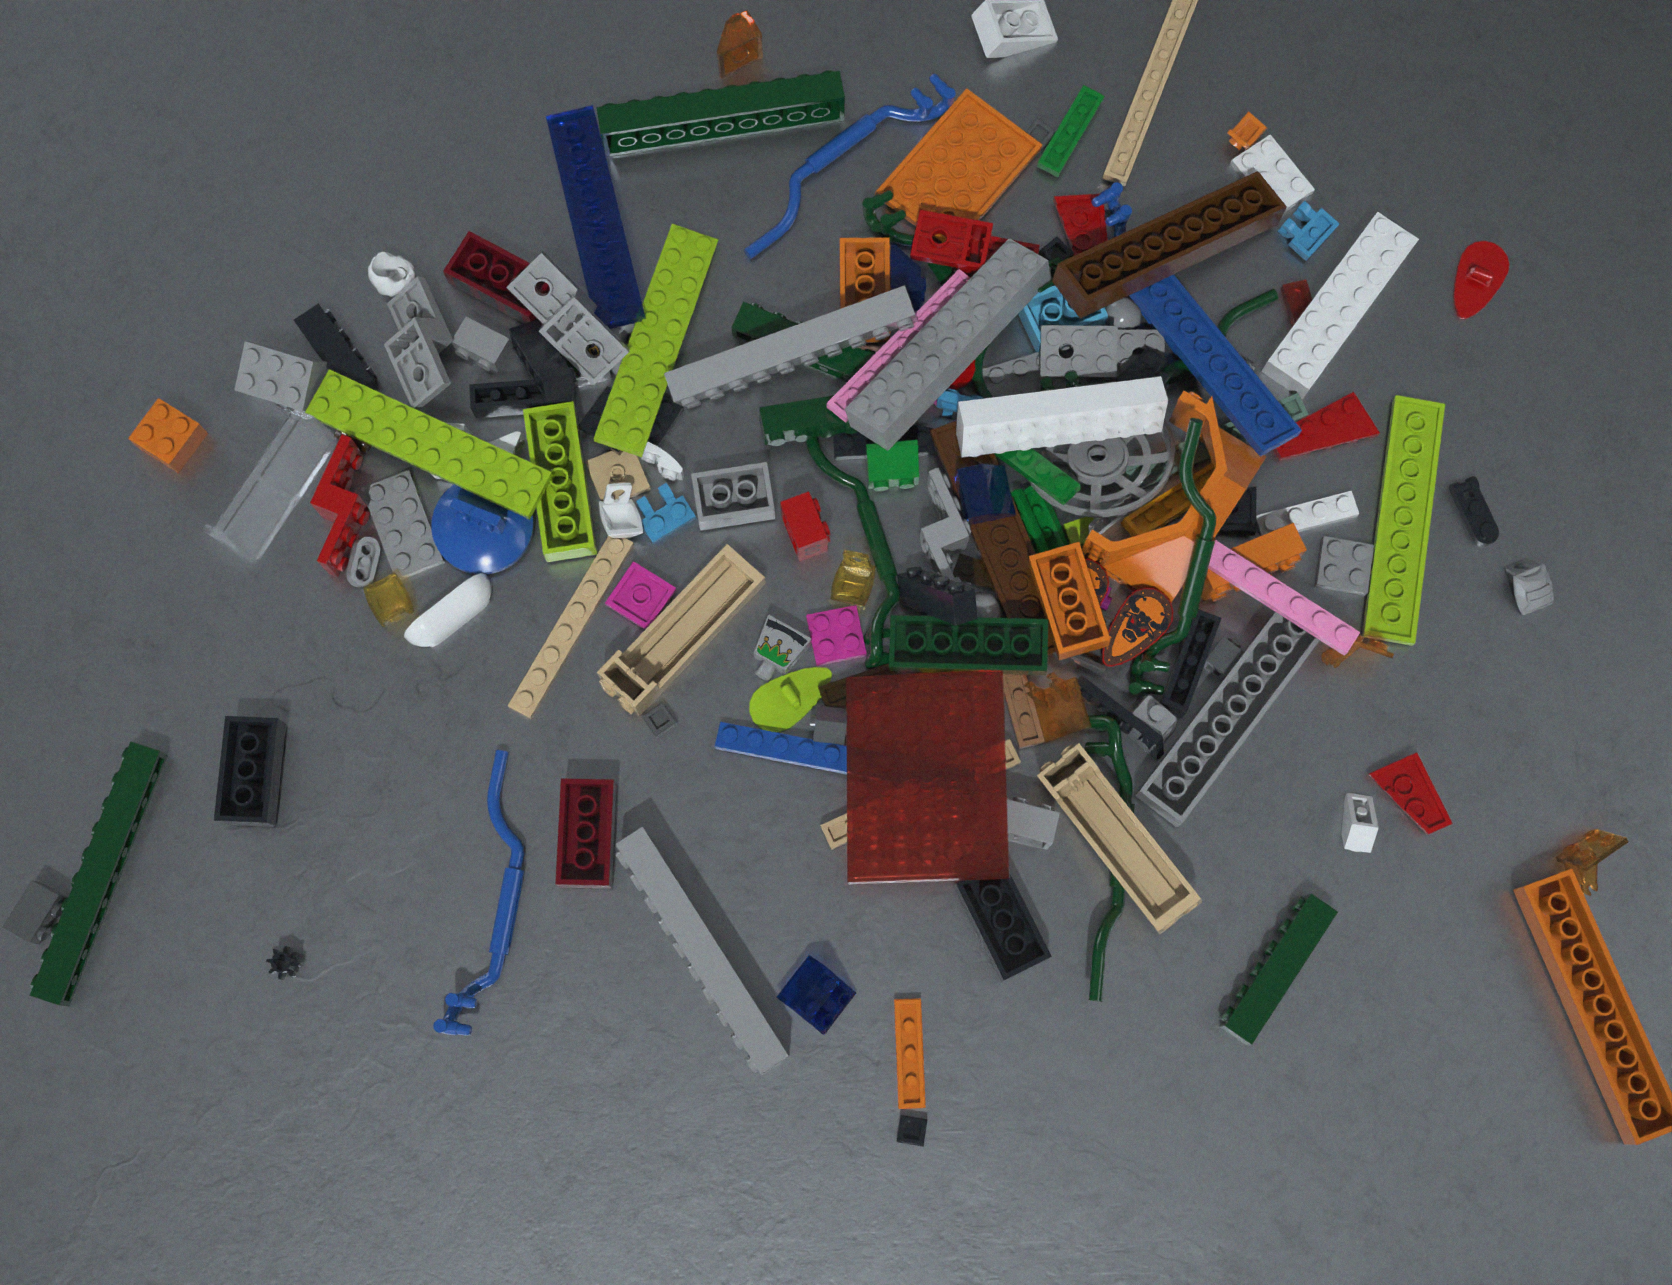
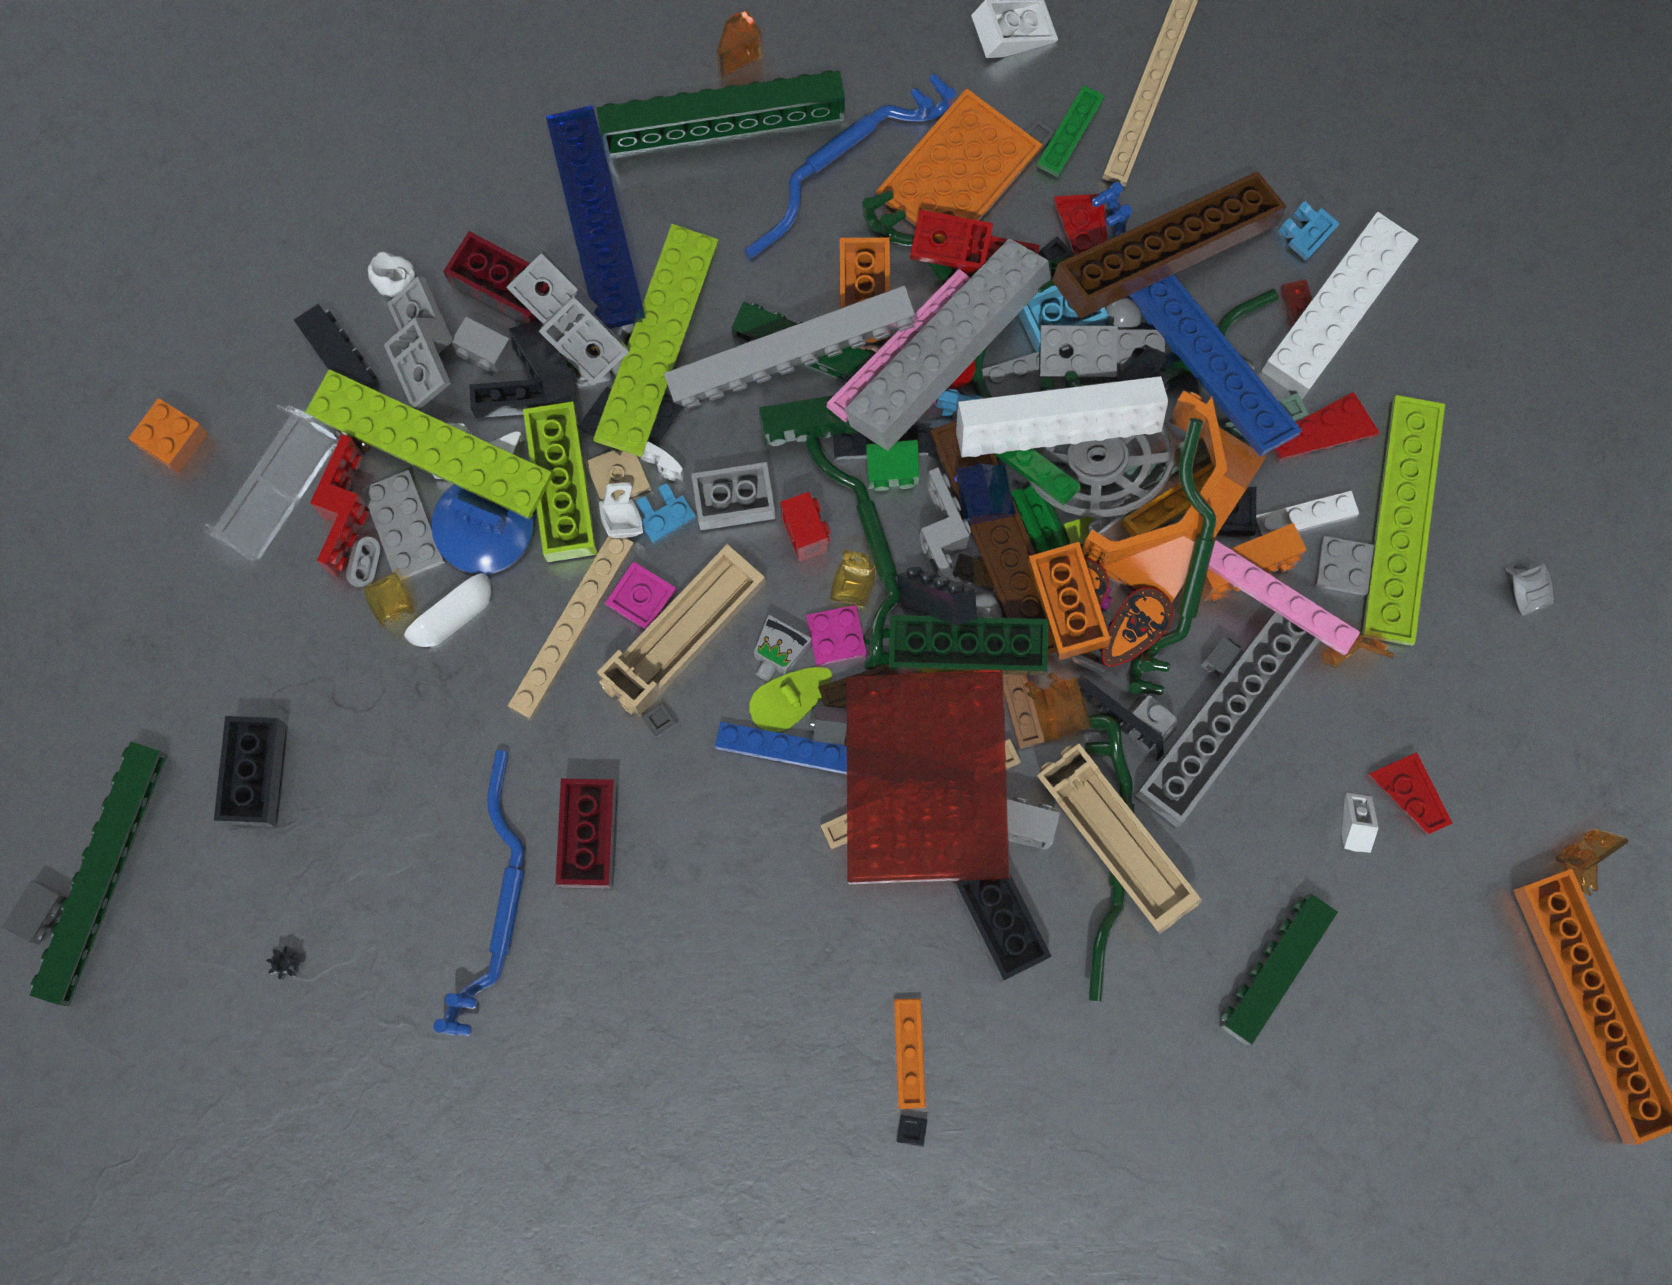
(279, 375): light grey brick -> none
(702, 951): light grey brick -> none
(816, 994): clear blue slope -> none
(906, 272): clear blue slope -> none
(1190, 663): black brick -> none
(1246, 132): orange bracket -> none
(1276, 169): white plate -> none
(1475, 512): black plate -> none
(1478, 277): red shield -> none

